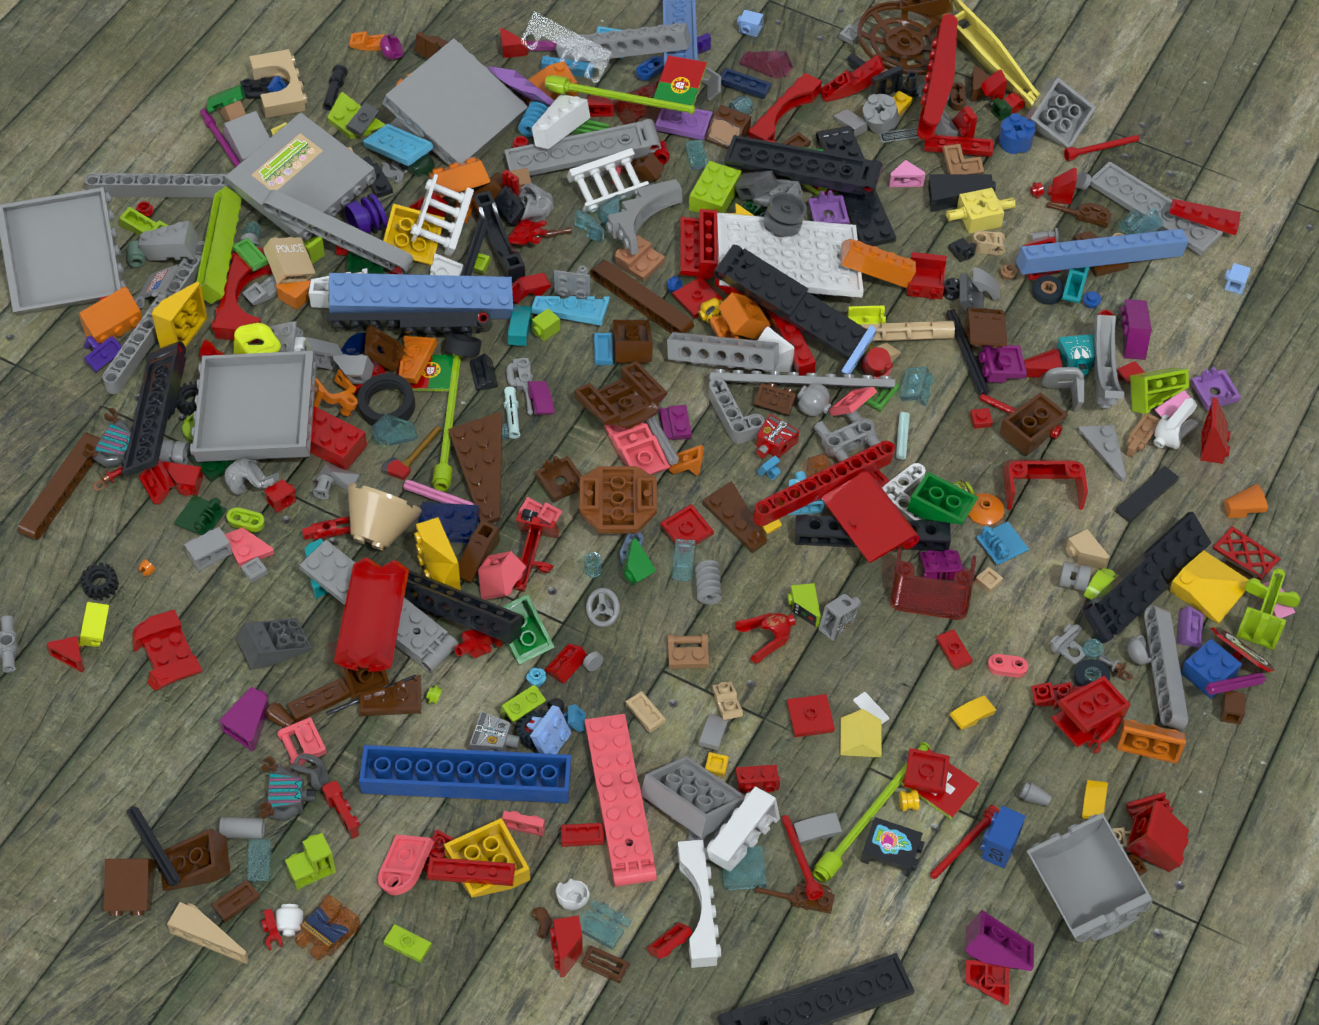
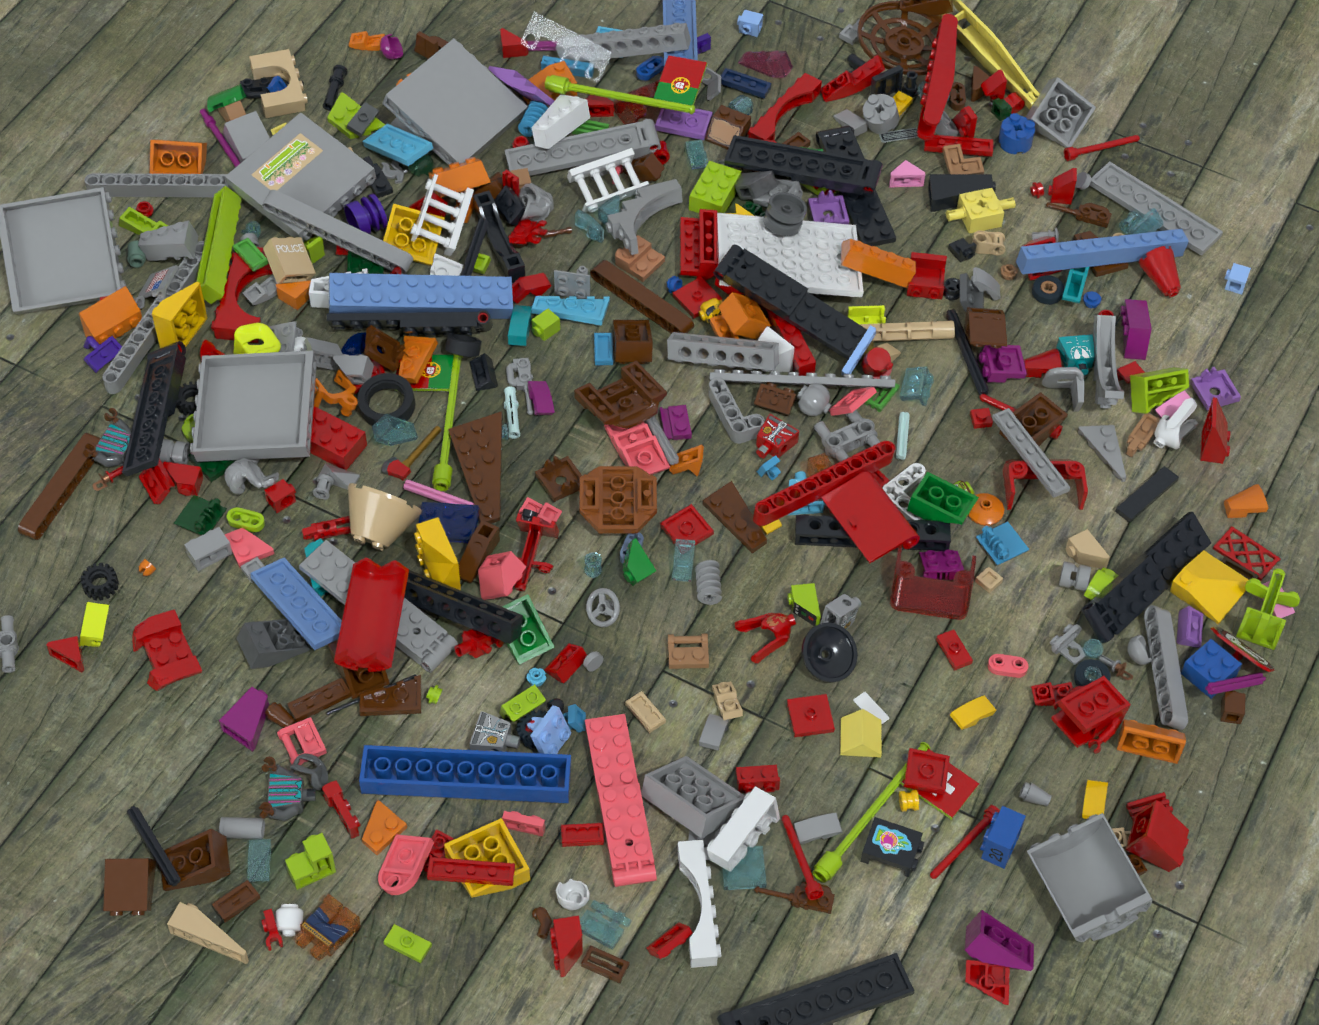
(177, 157): none -> orange slope
(298, 603): none -> medium blue plate
(382, 828): none -> orange wing
(717, 764): yellow tile -> none
(838, 648): none -> black dish
(1031, 453): none -> light grey tile
(1162, 270): none -> red cone
(1213, 217): red wing -> none

